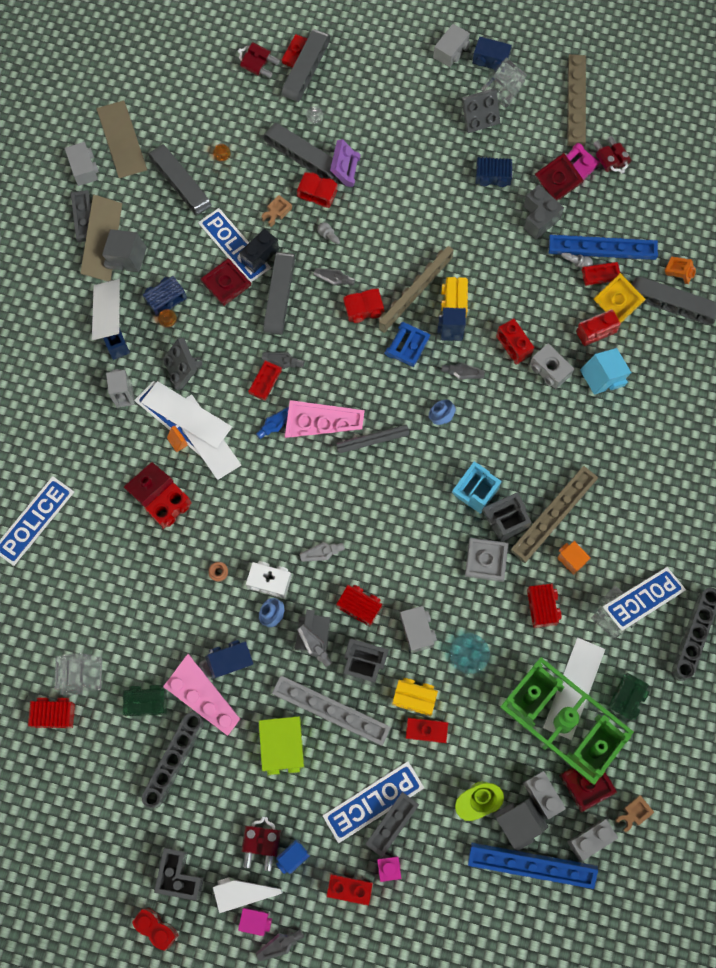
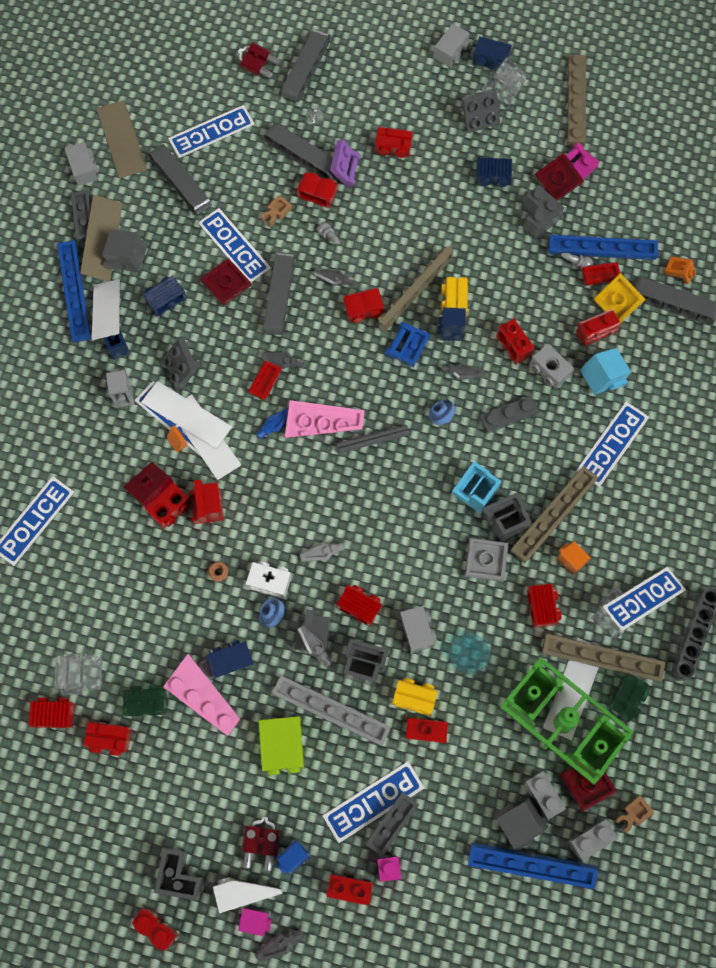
(74, 291): none -> blue plate
(107, 737): none -> red brick
(165, 767): dark grey beam -> none
(167, 318): clear orange plate -> none
(206, 503): none -> red plate
(211, 131): none -> sticker
(221, 152): clear orange plate -> none
(259, 250): black brick -> none
(294, 50): red plate -> none
(393, 142): none -> red brick
(479, 801): lime piece -> none
(509, 414): none -> dark grey plate
(603, 657): none -> dark tan plate
(612, 156): dark red piece -> none
(614, 442): none -> sticker

